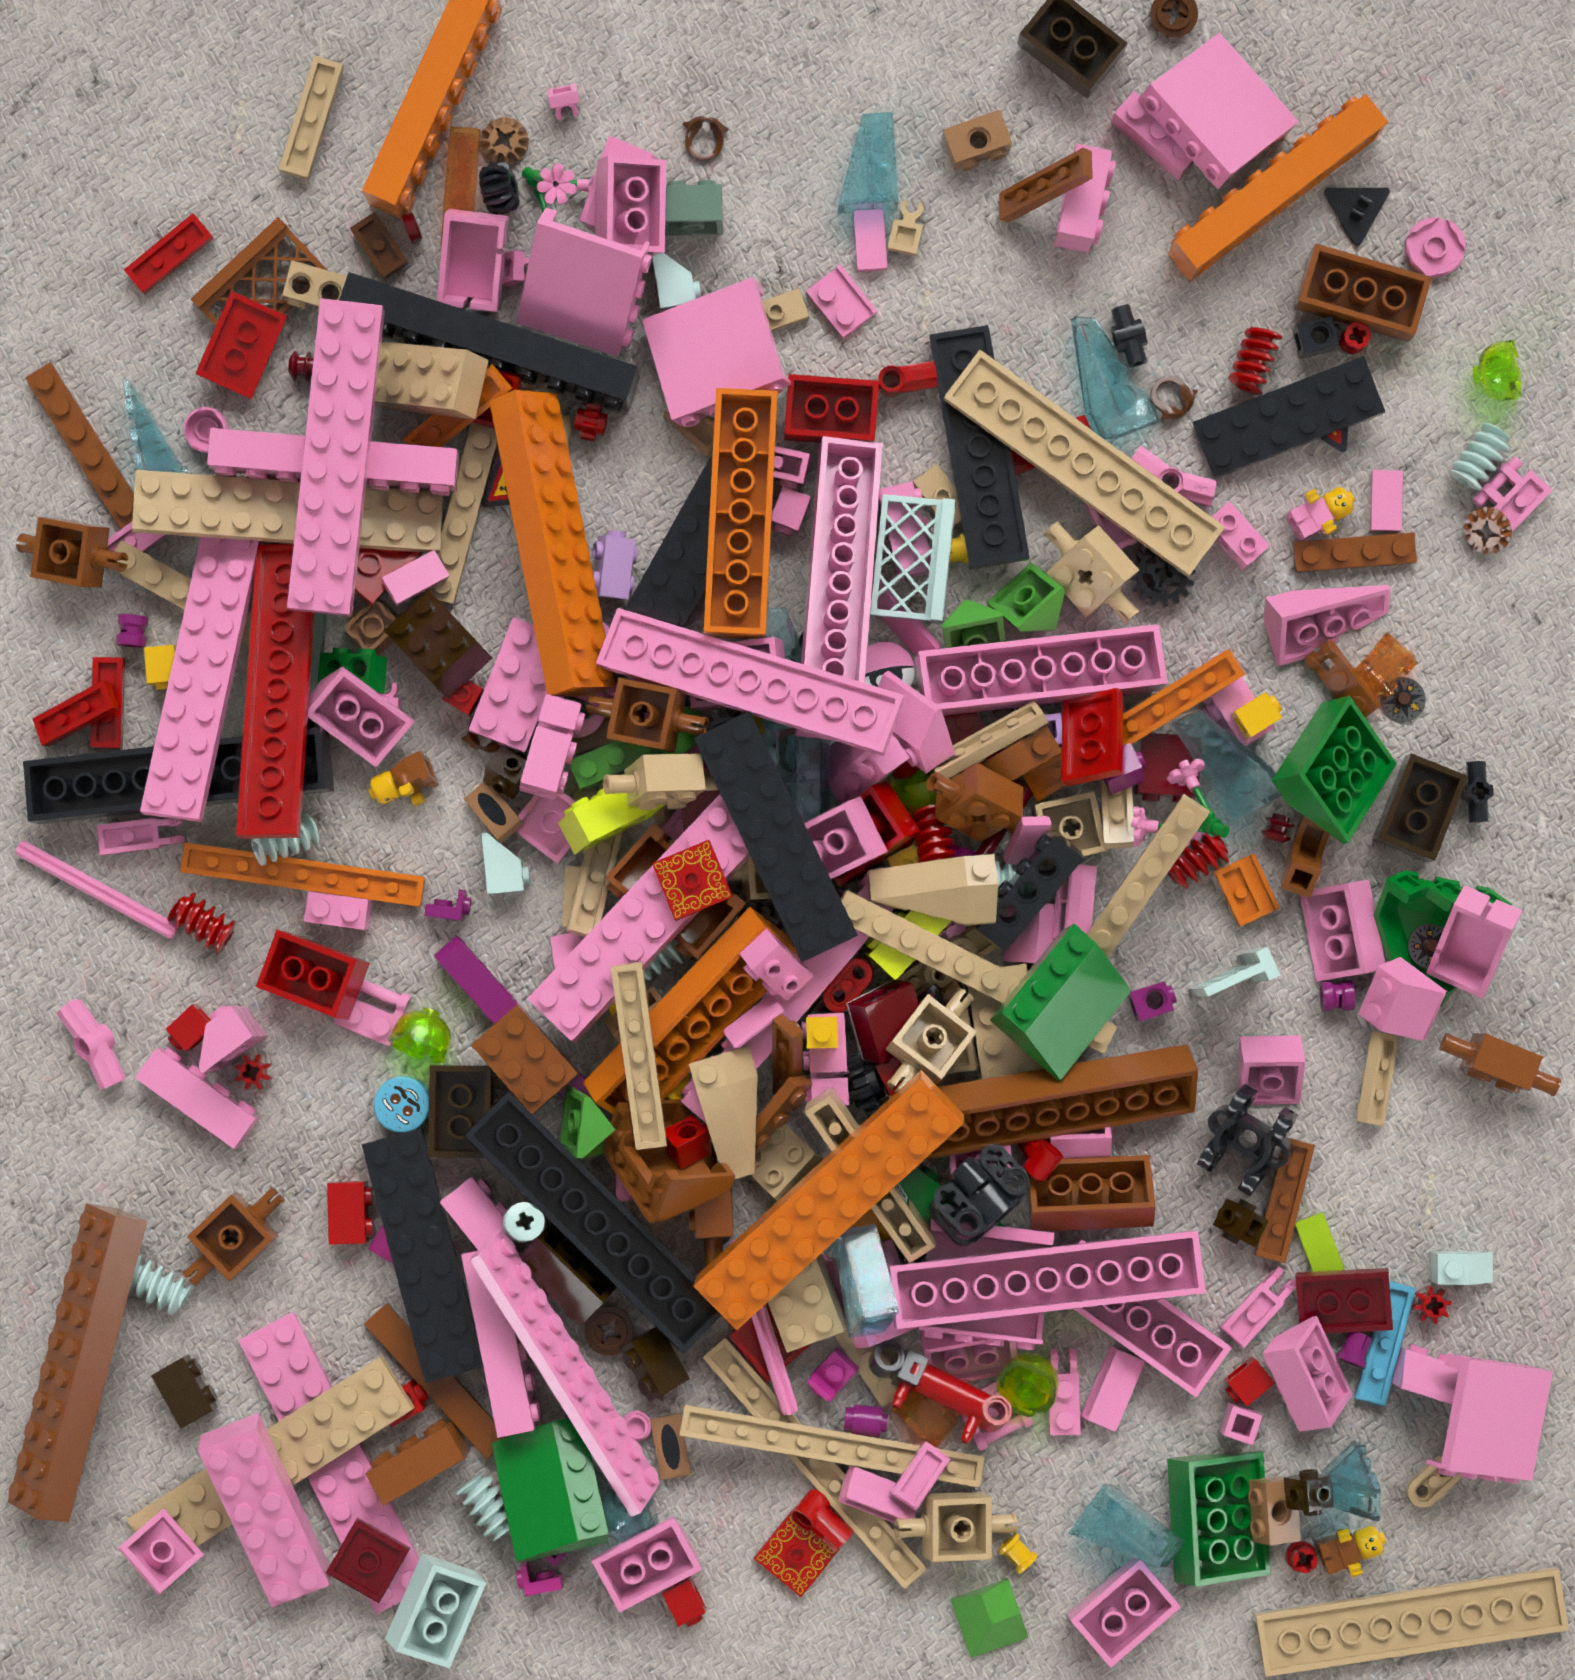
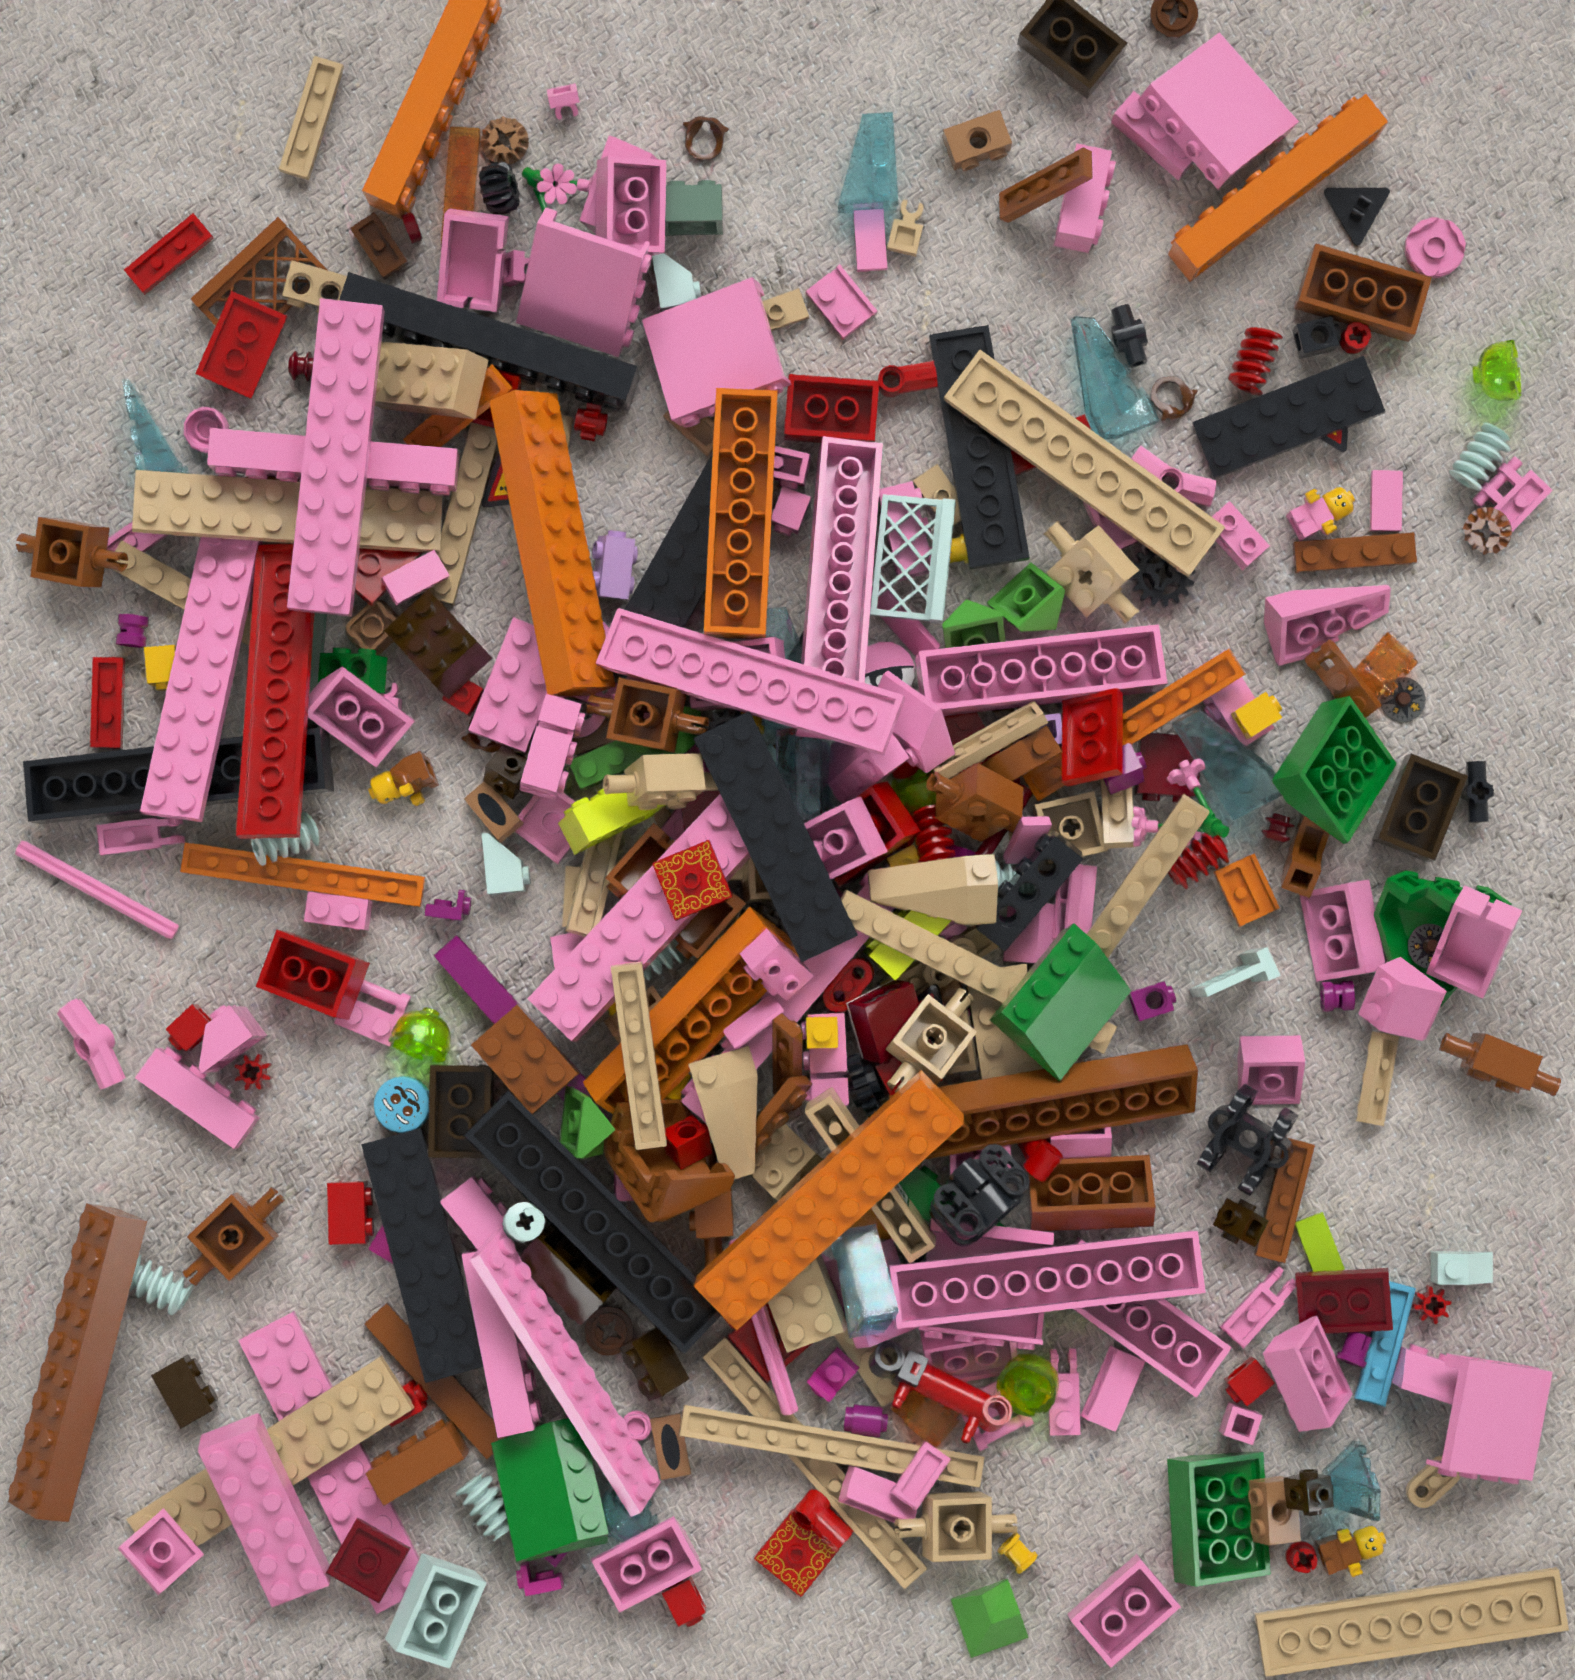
(75, 713): red plate -> none
(83, 442): dark orange plate -> none
(202, 922): red piece -> none
(1126, 1527): clear light blue wedge -> none

